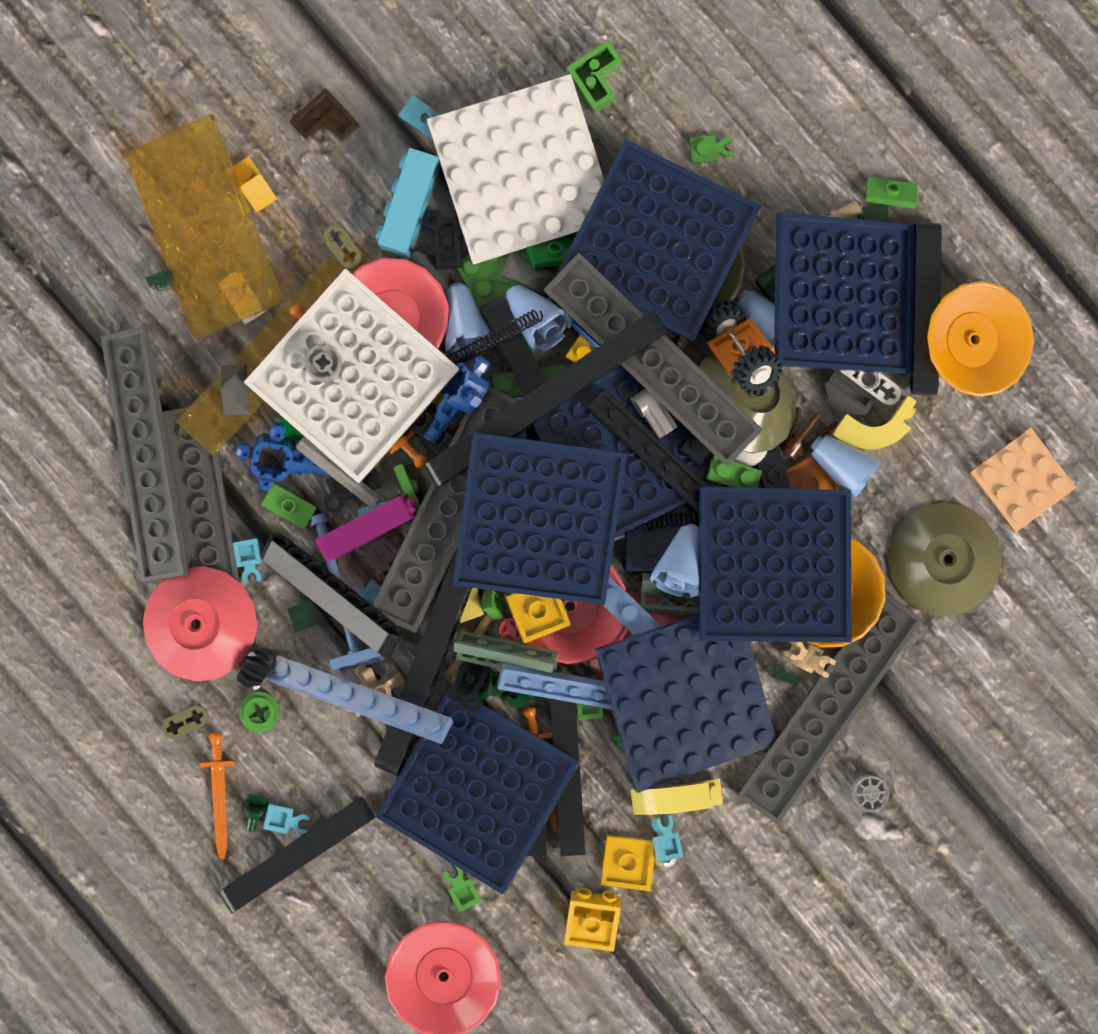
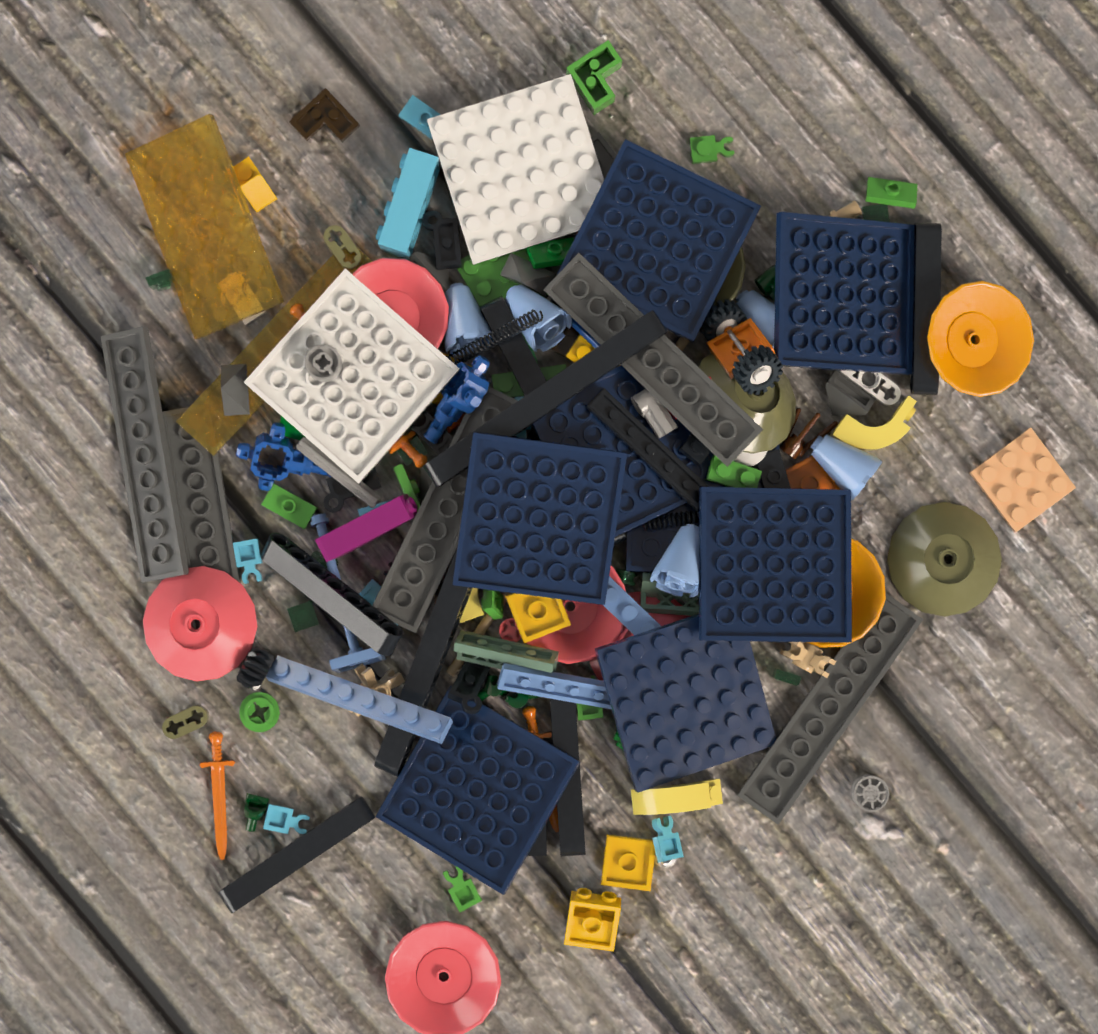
(626, 576): none -> clear green bush

